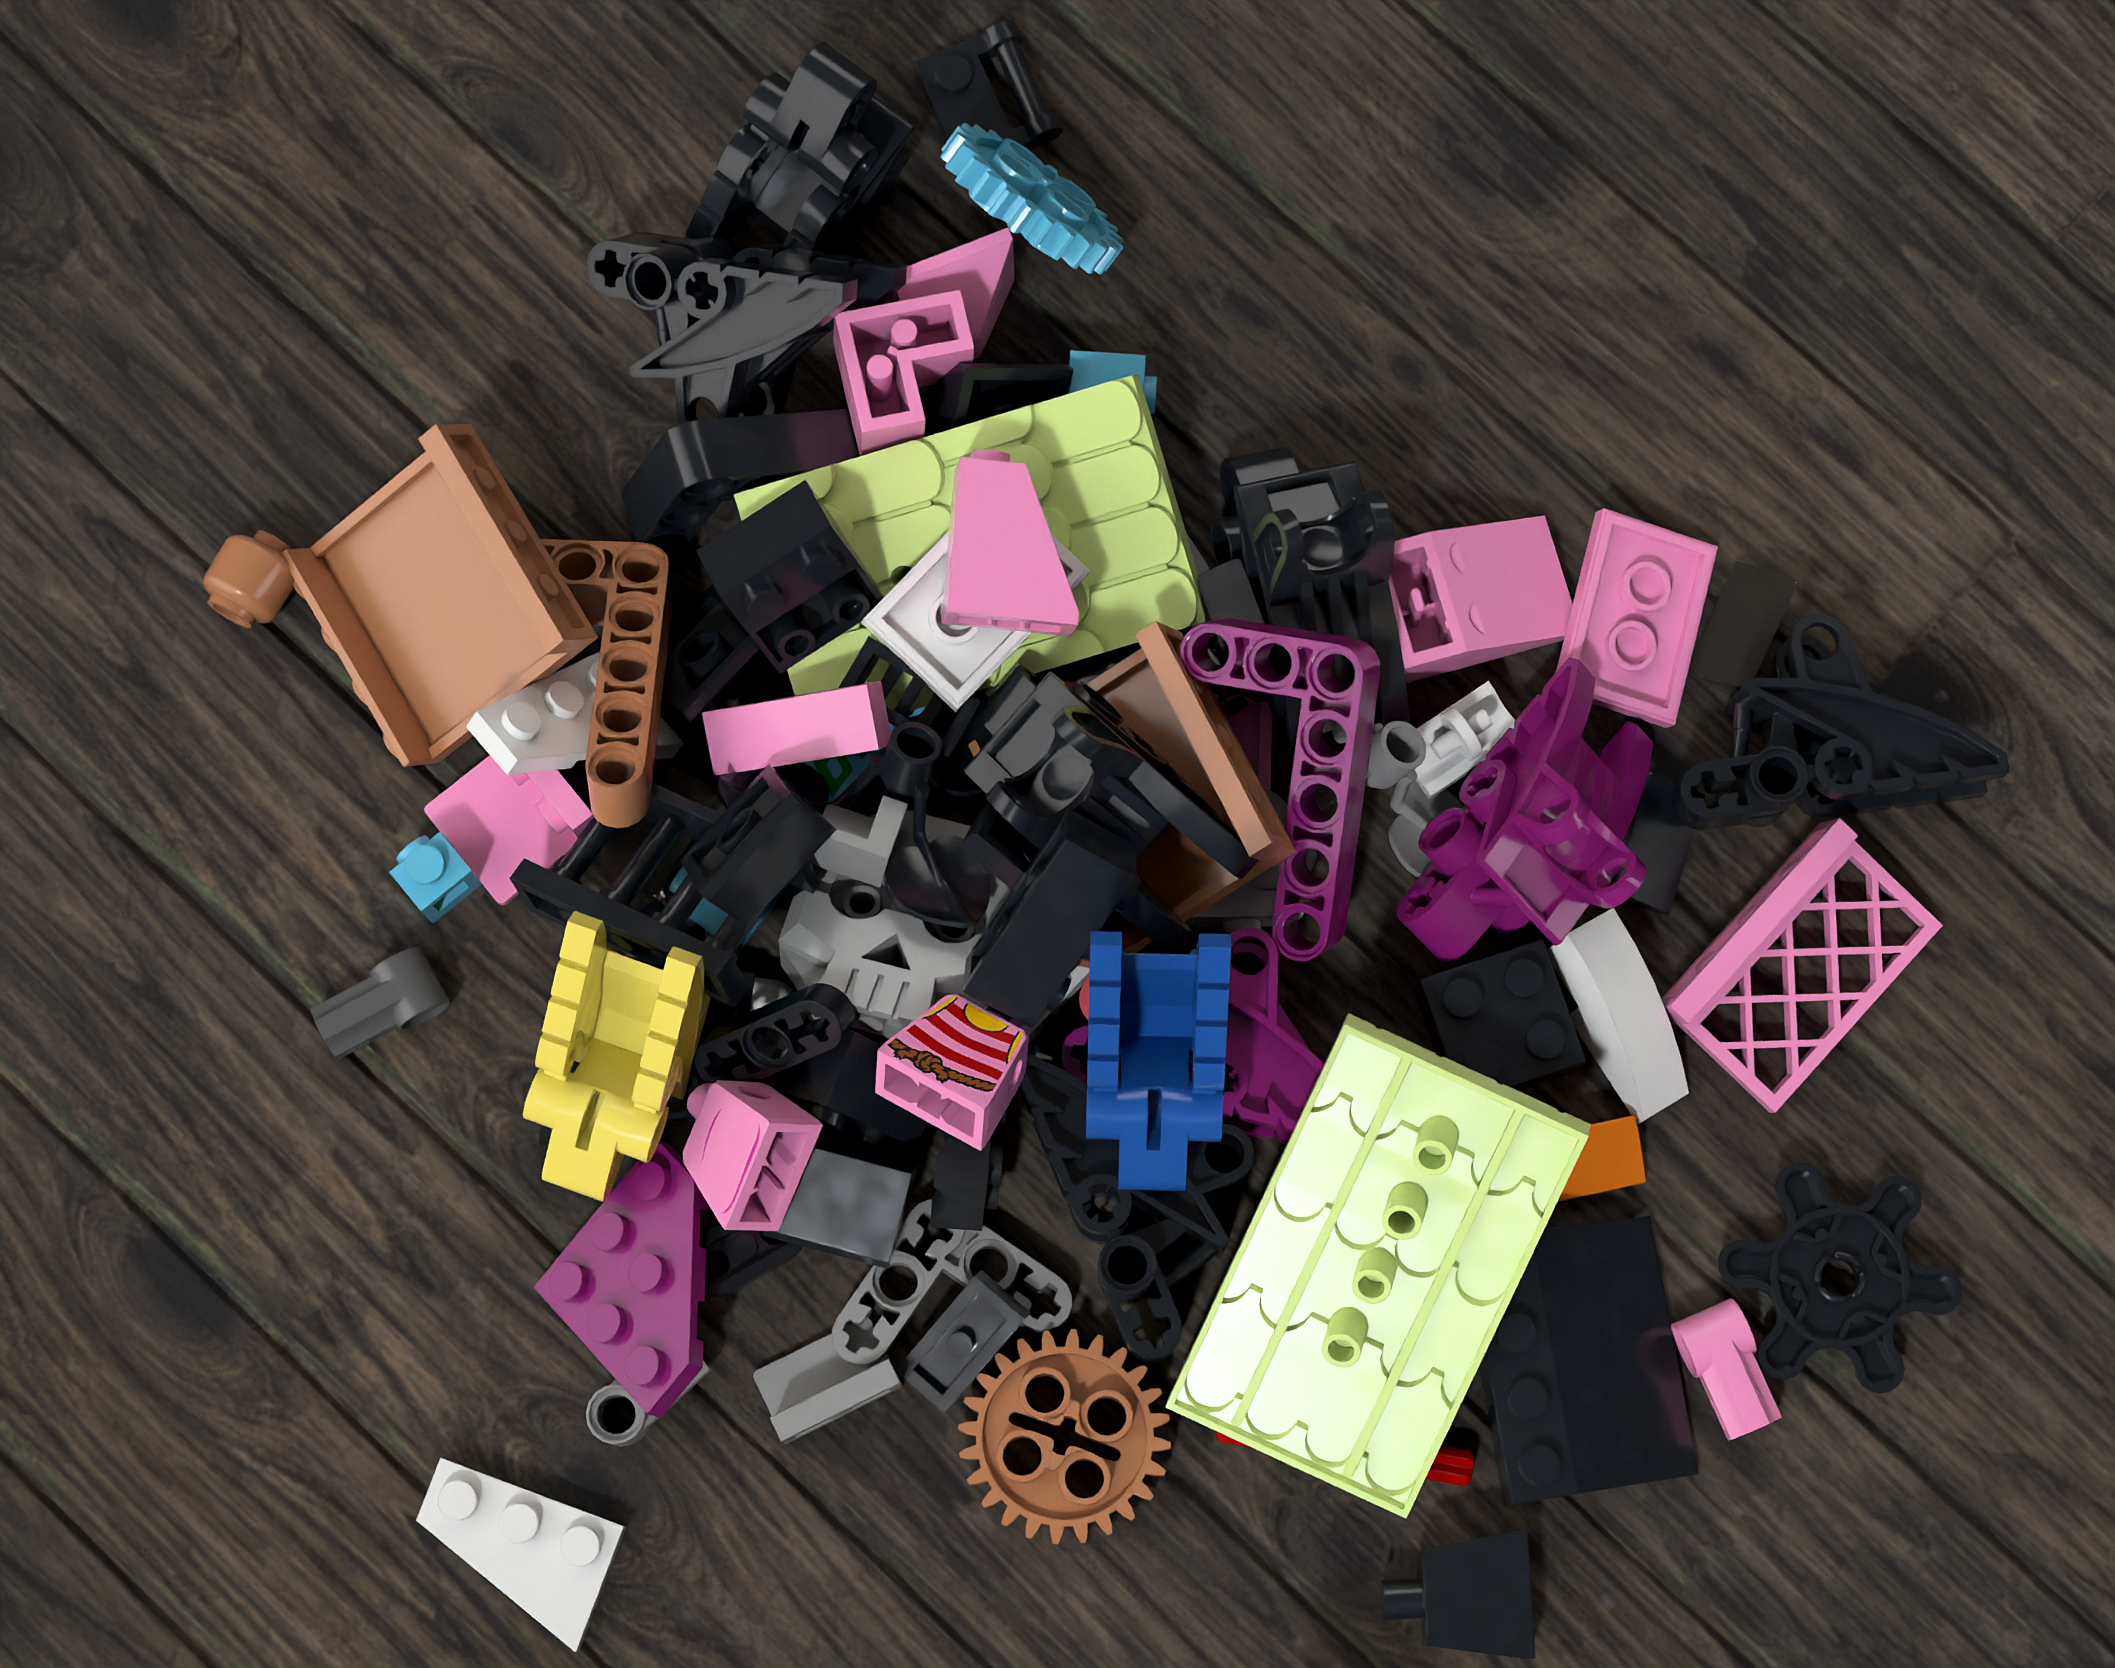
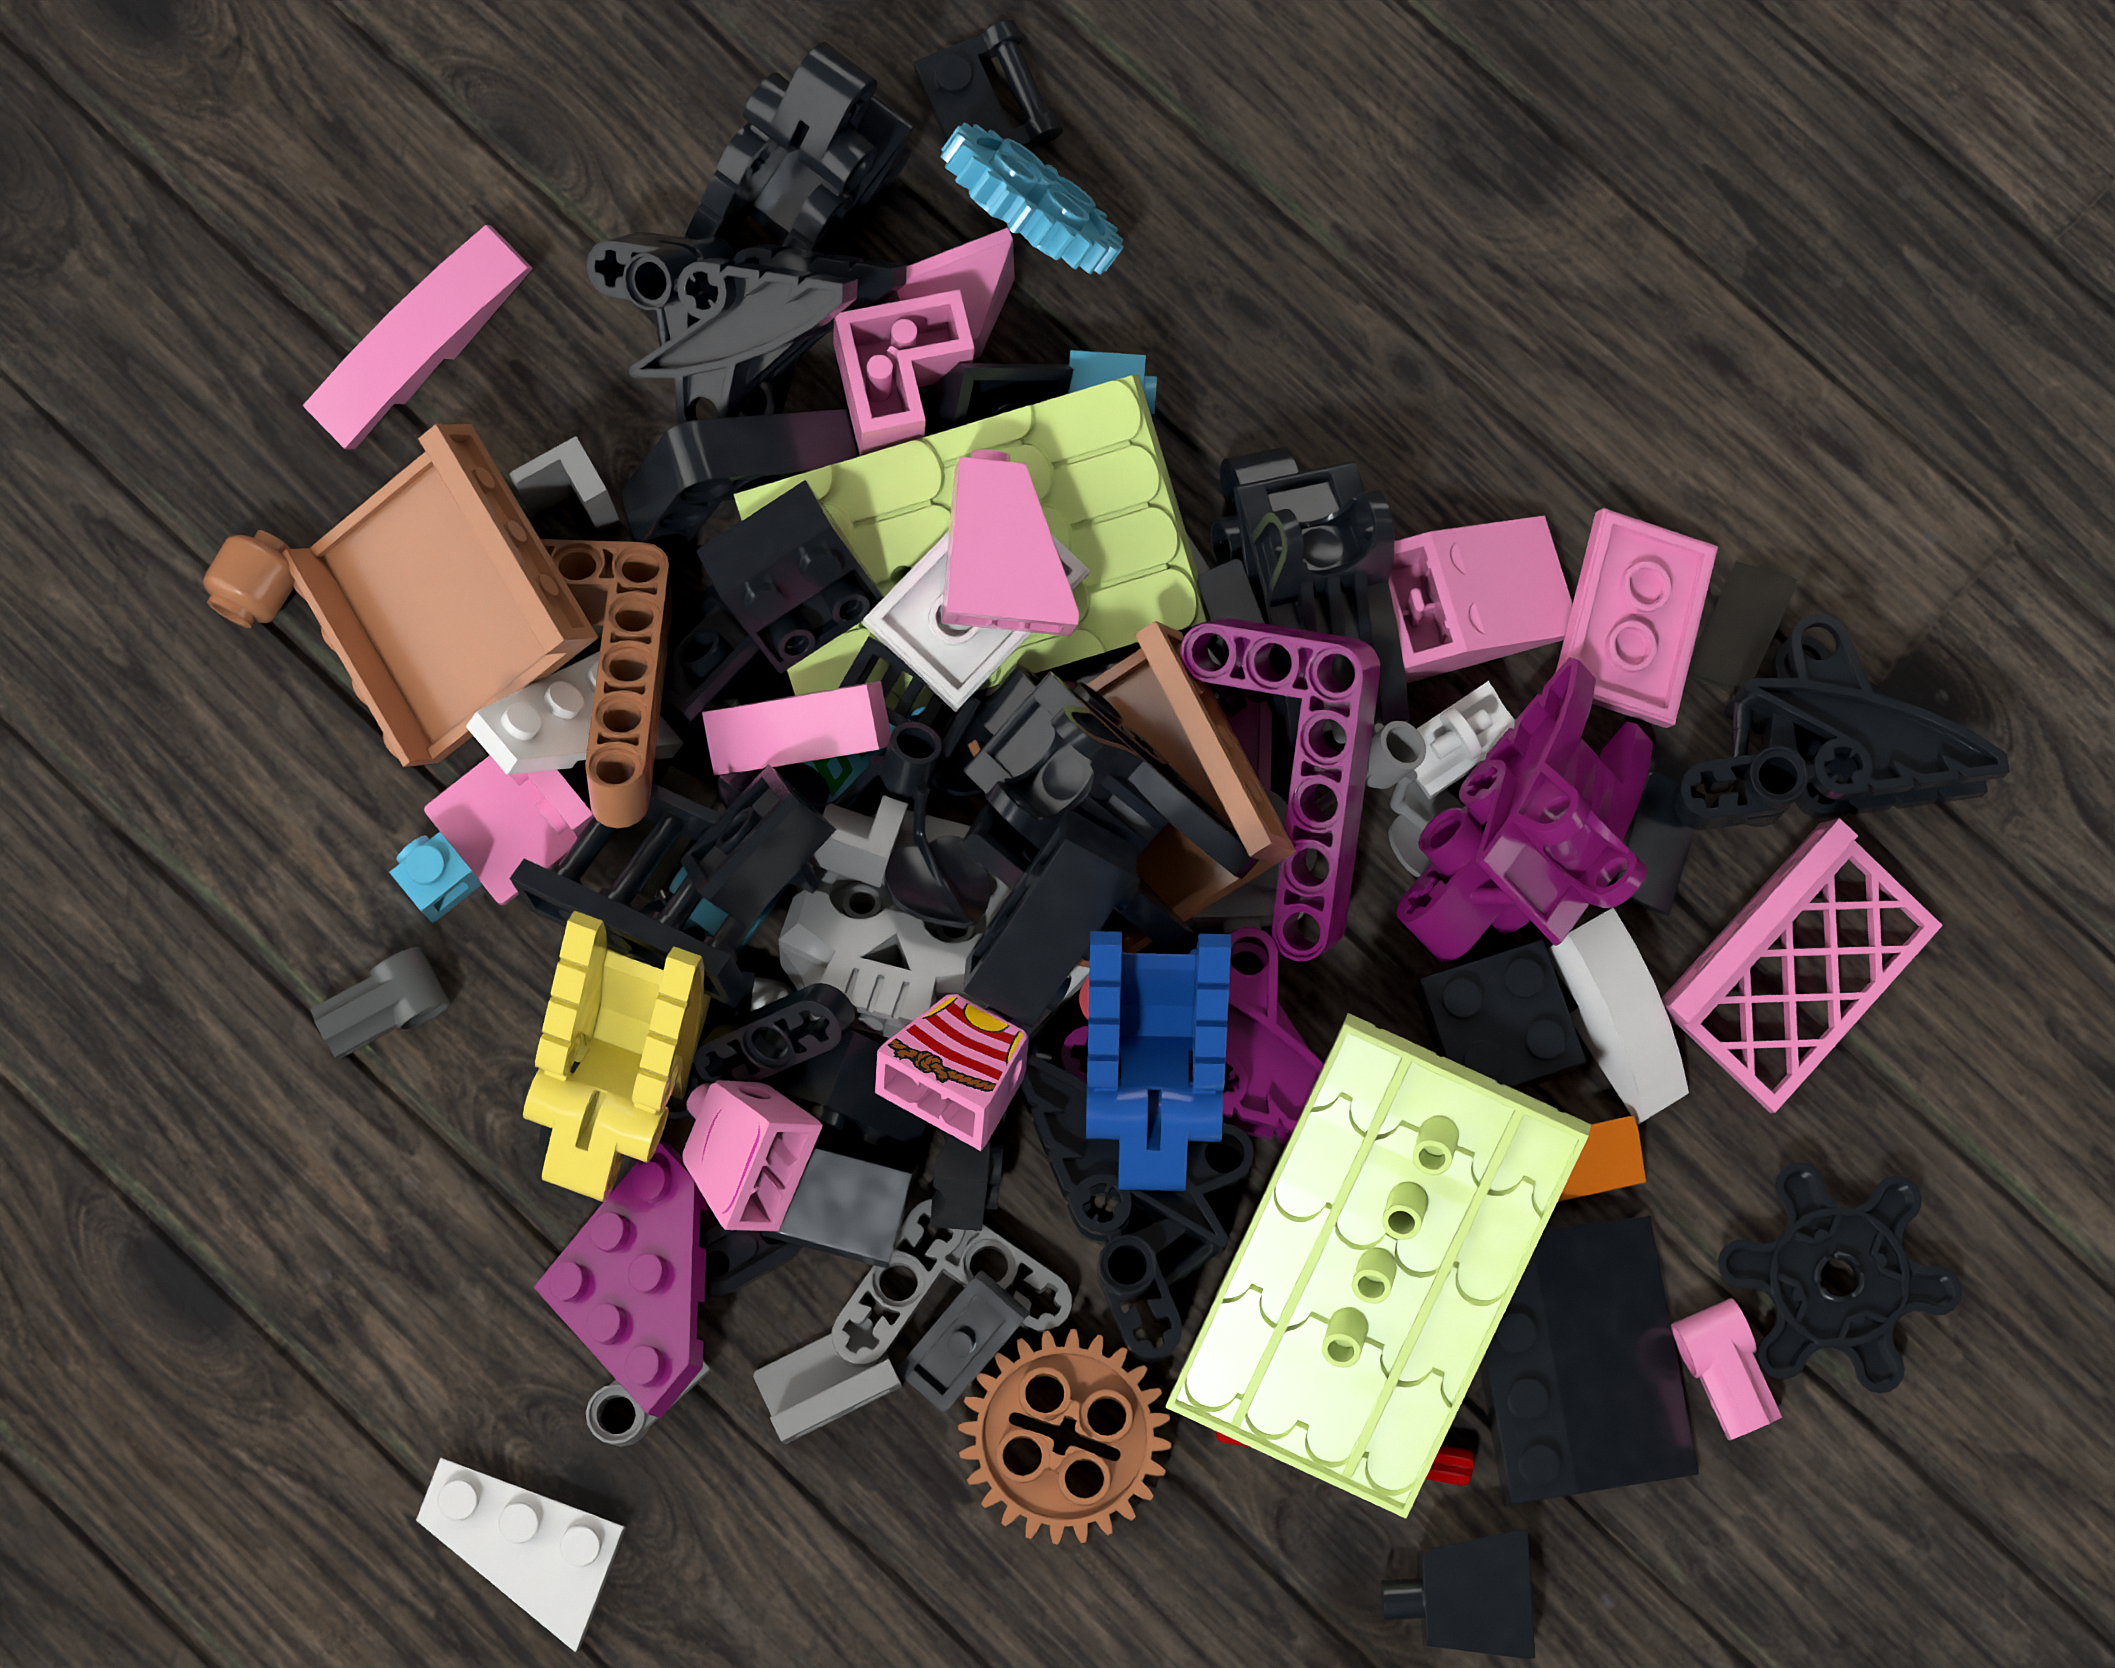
(417, 335): none -> bright pink slope
(558, 476): none -> light grey panel

